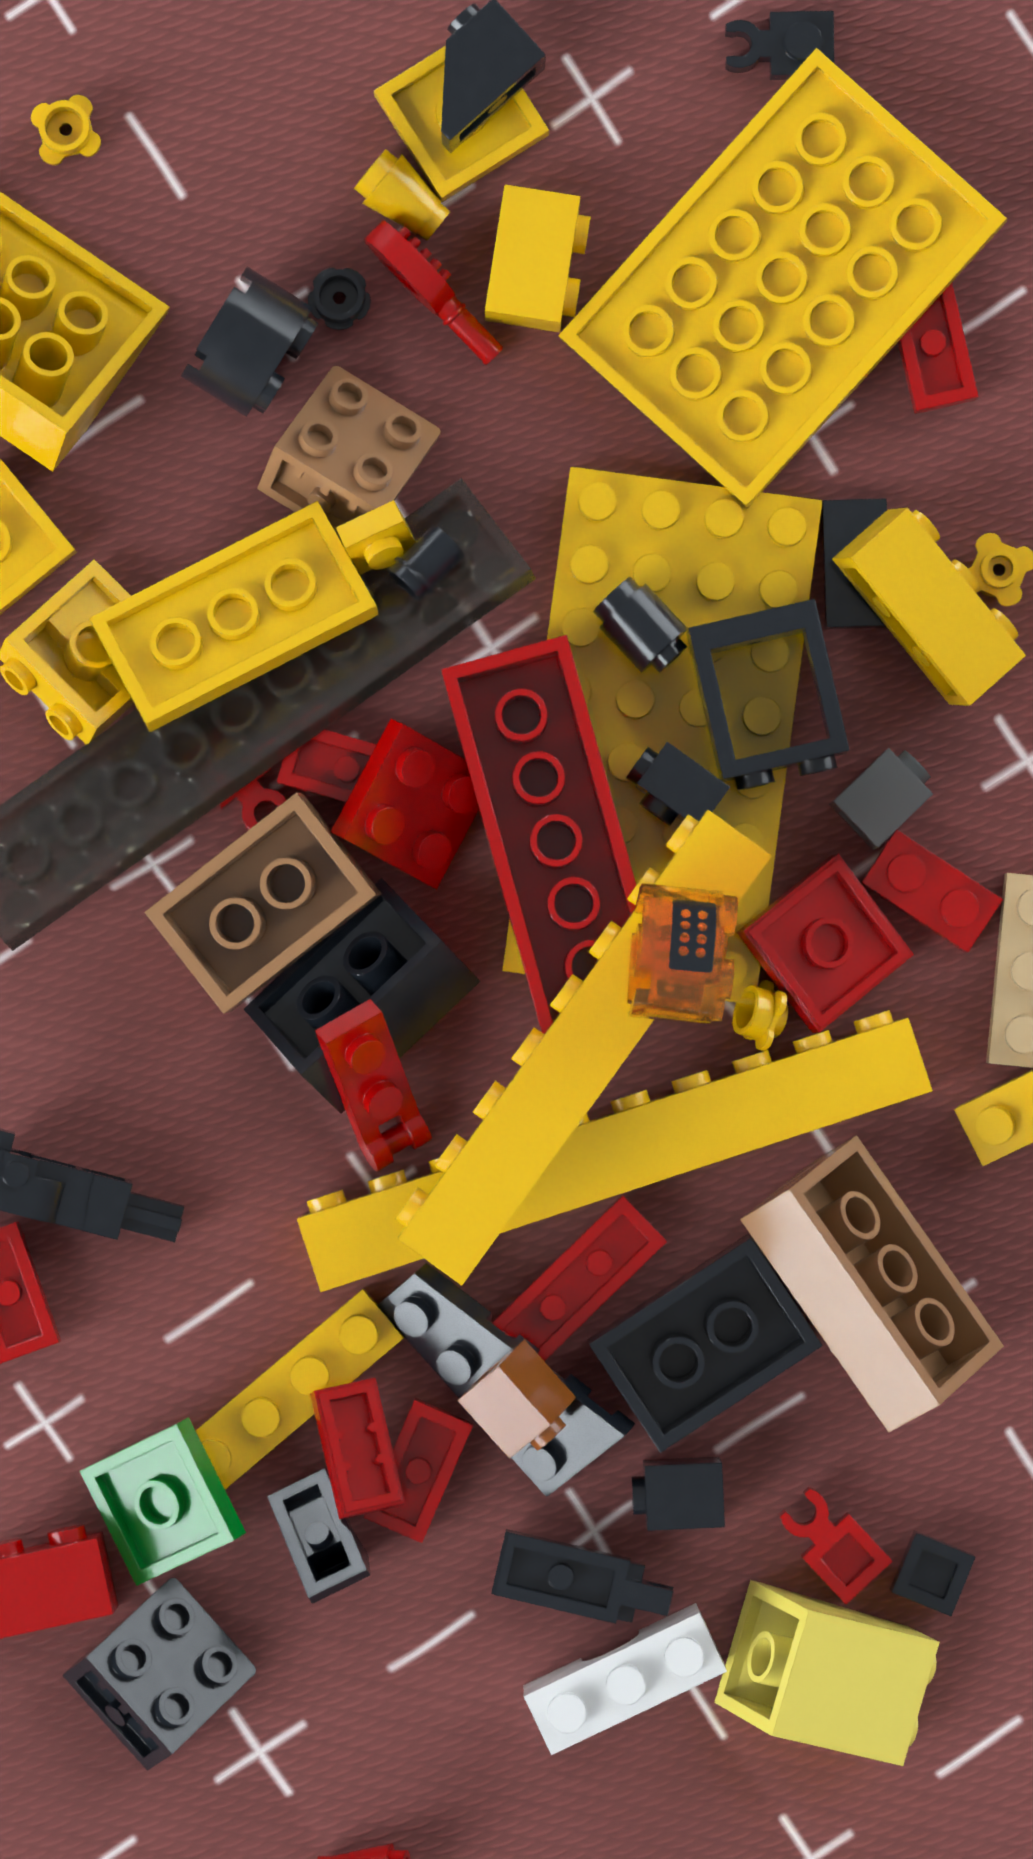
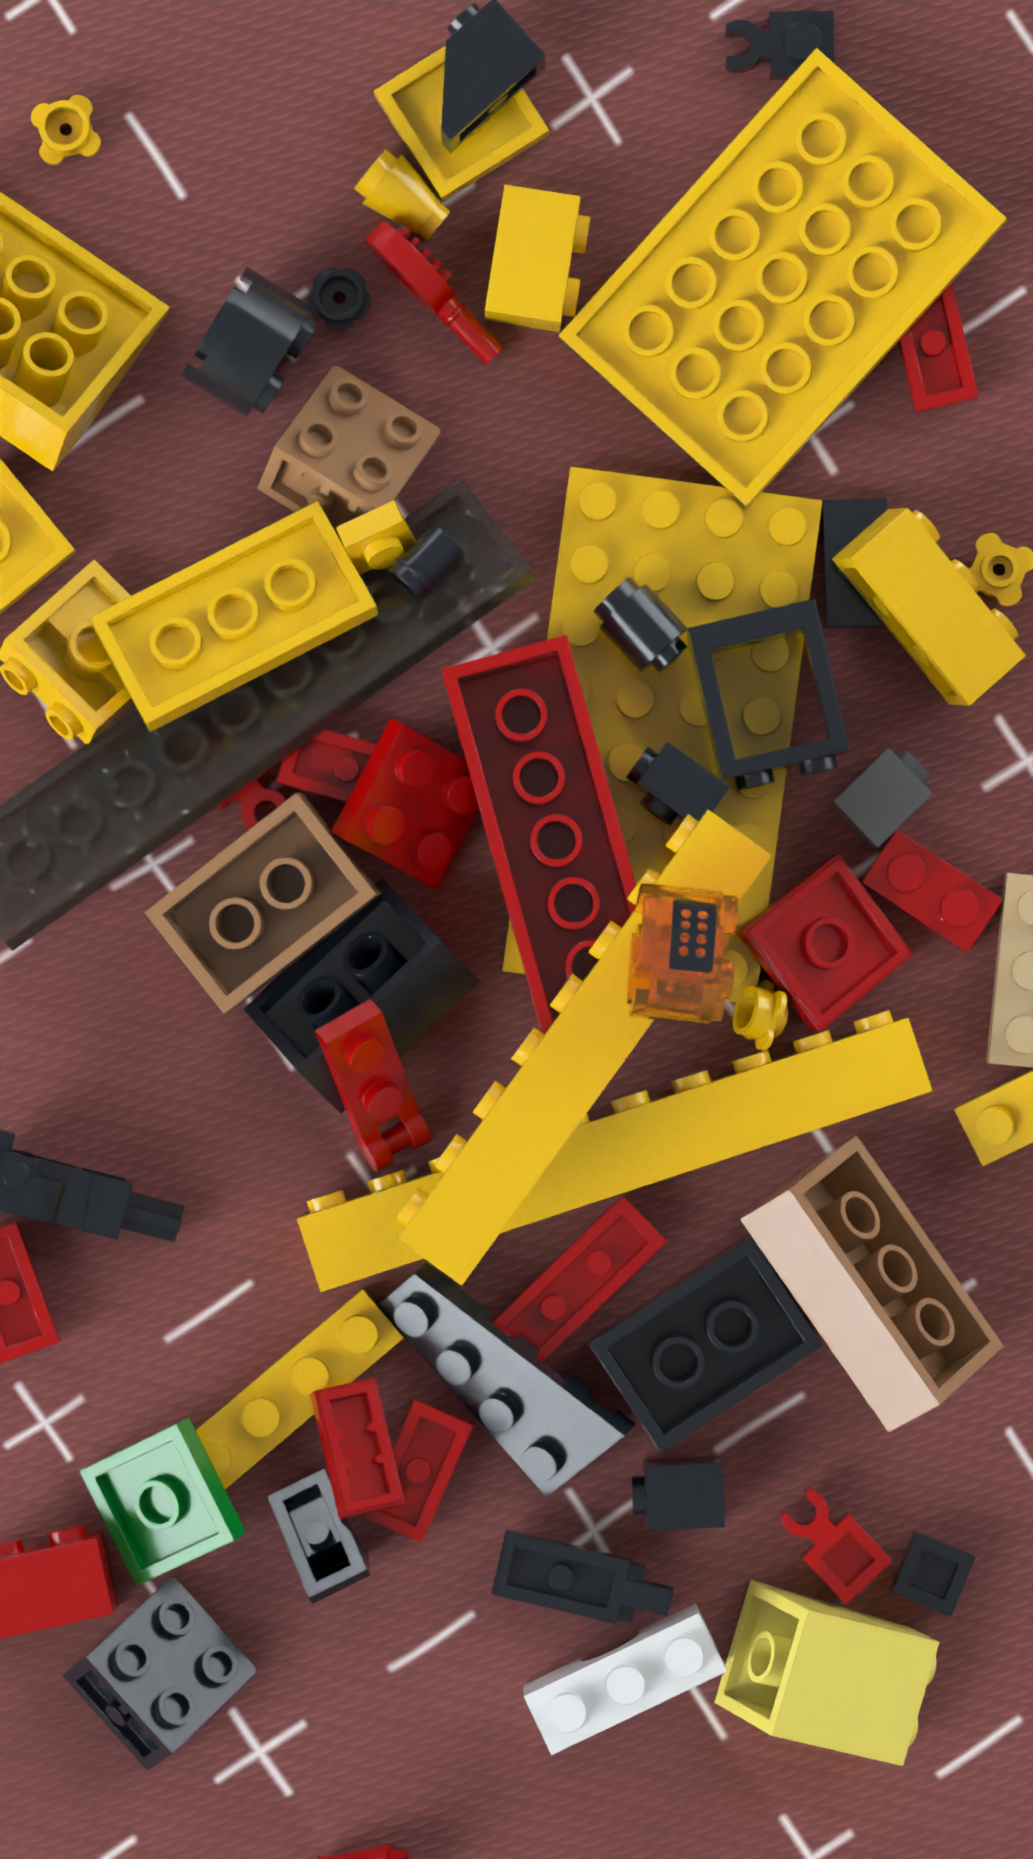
(518, 1401): brick -> none

